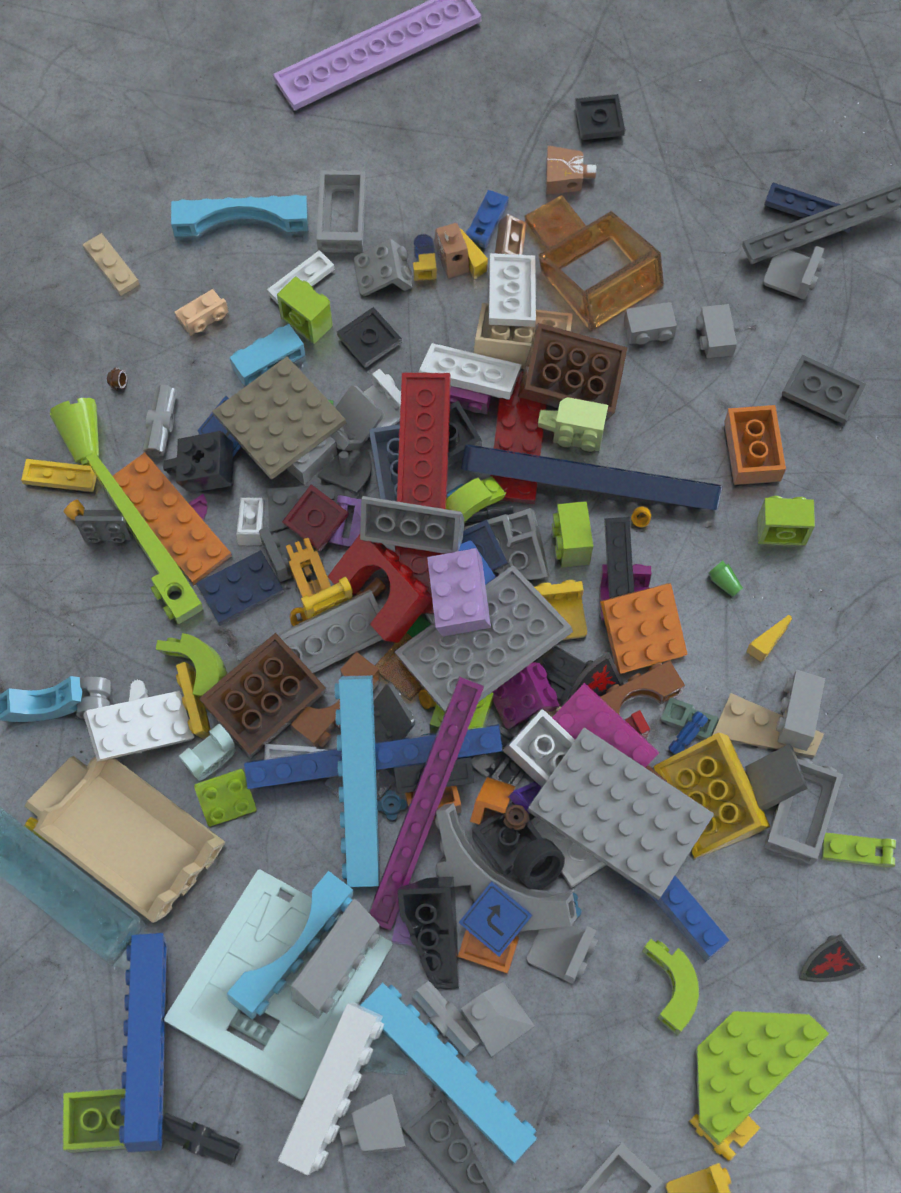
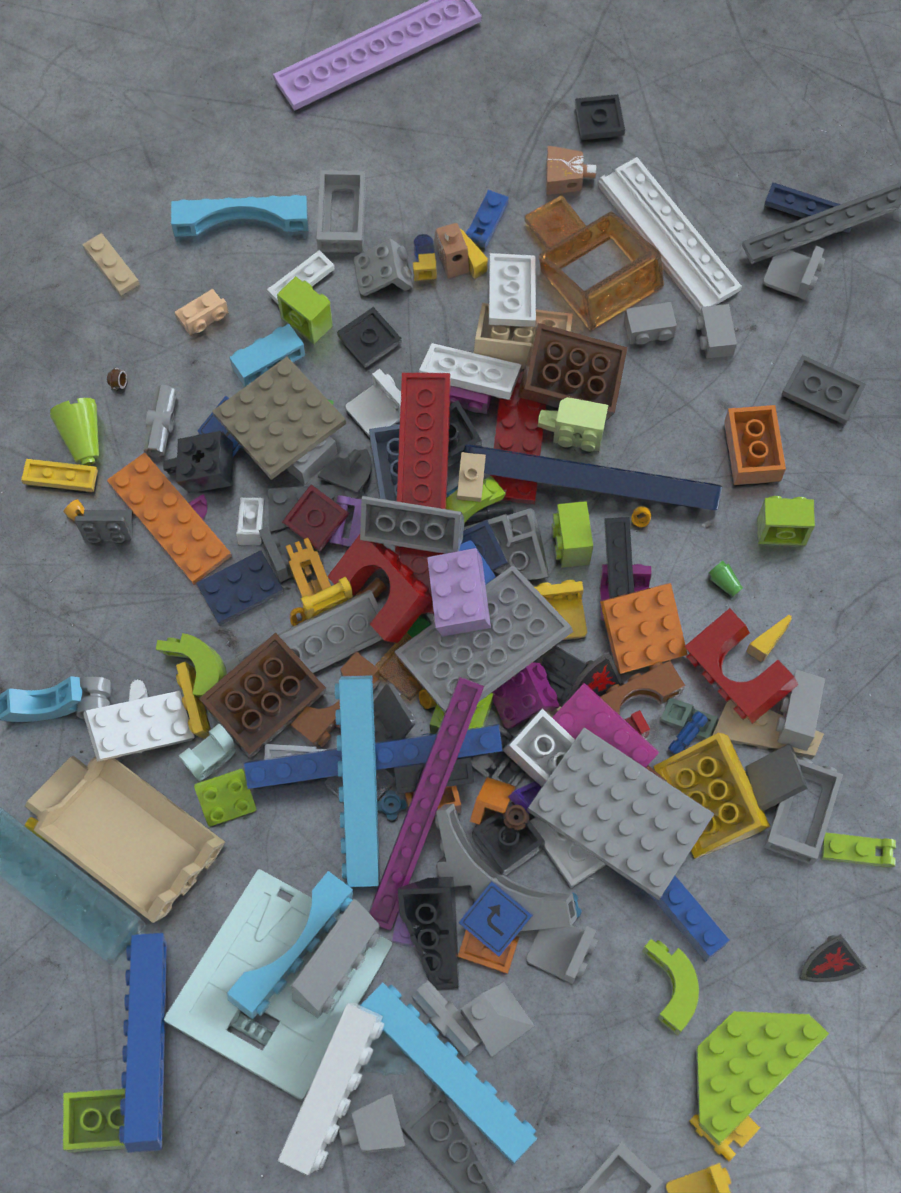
(169, 576): lime piece -> none
(200, 1139): black piece -> none
(360, 416): light grey bracket -> none
(471, 477): none -> tan plate
(510, 236): medium nougat slope -> none
(532, 854): black tyre -> none
(660, 222): none -> white plate
(750, 697): none -> red arch

